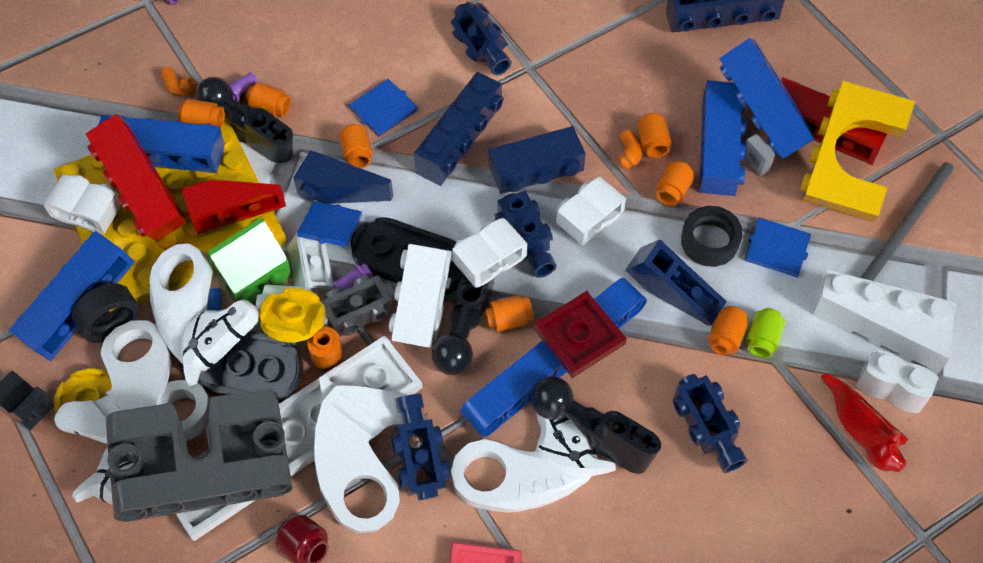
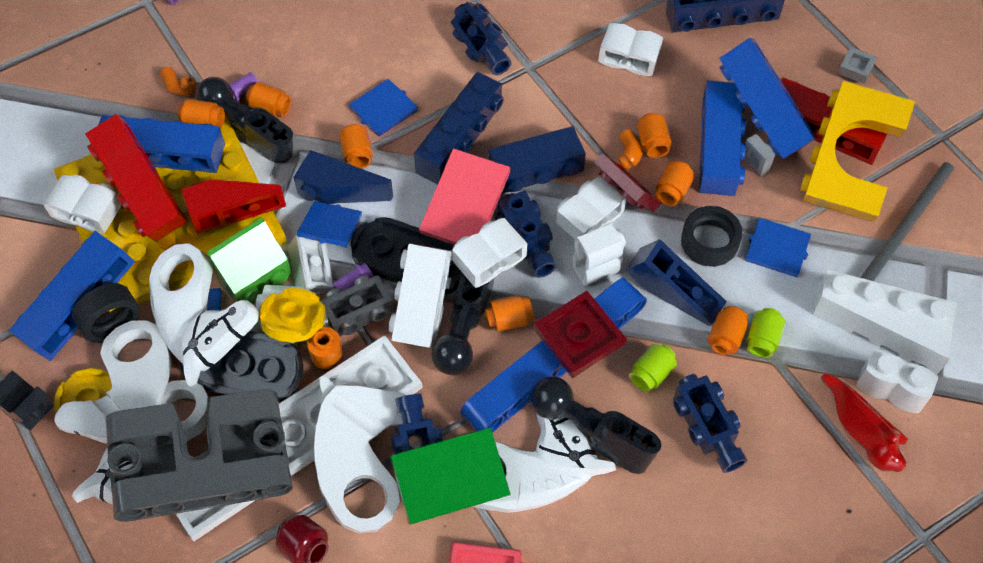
(449, 476): none -> green tile
(464, 197): none -> coral tile
(598, 254): none -> white brick
(630, 49): none -> white brick
(630, 188): none -> dark red plate
(653, 367): none -> lime brick
(857, 65): none -> light grey plate

